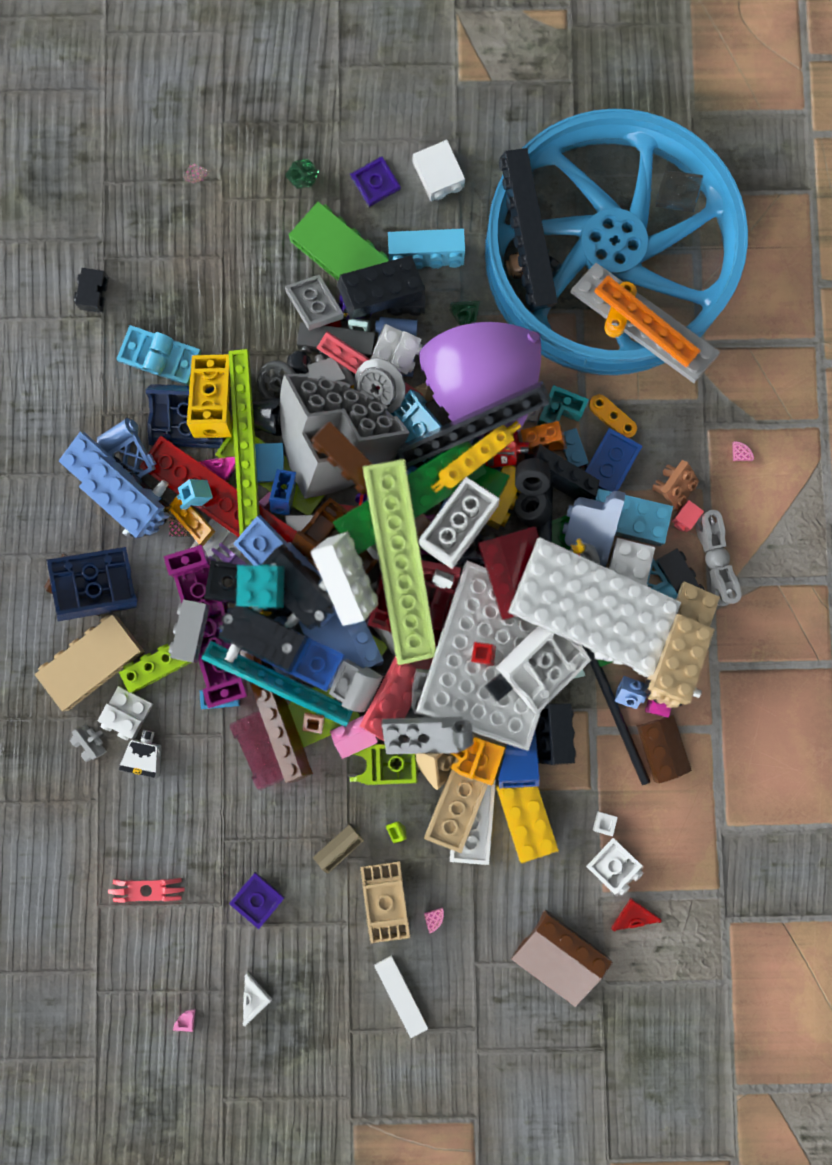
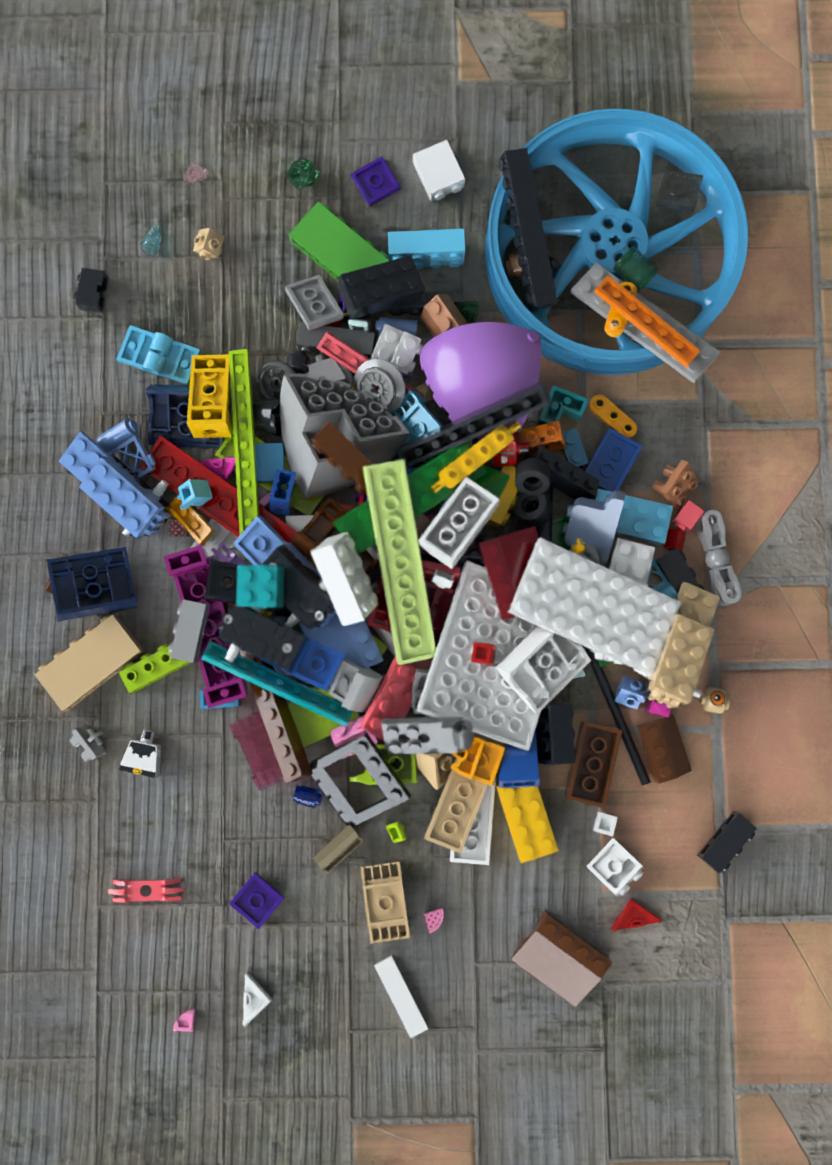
(125, 713): white plate -> none
(151, 241): none -> clear light blue cone
(208, 244): none -> tan brick
(307, 796): none -> clear blue brick
(313, 723): dark orange slope -> none
(377, 767): none -> hinge
(441, 315): none -> nougat slope
(498, 687): black tile -> none
(594, 764): none -> reddish brown brick
(639, 277): none -> clear green piece
(675, 539): none -> red slope
(715, 700): none -> tan head
(727, 842): none -> black brick
(741, 452): bright pink tile -> none

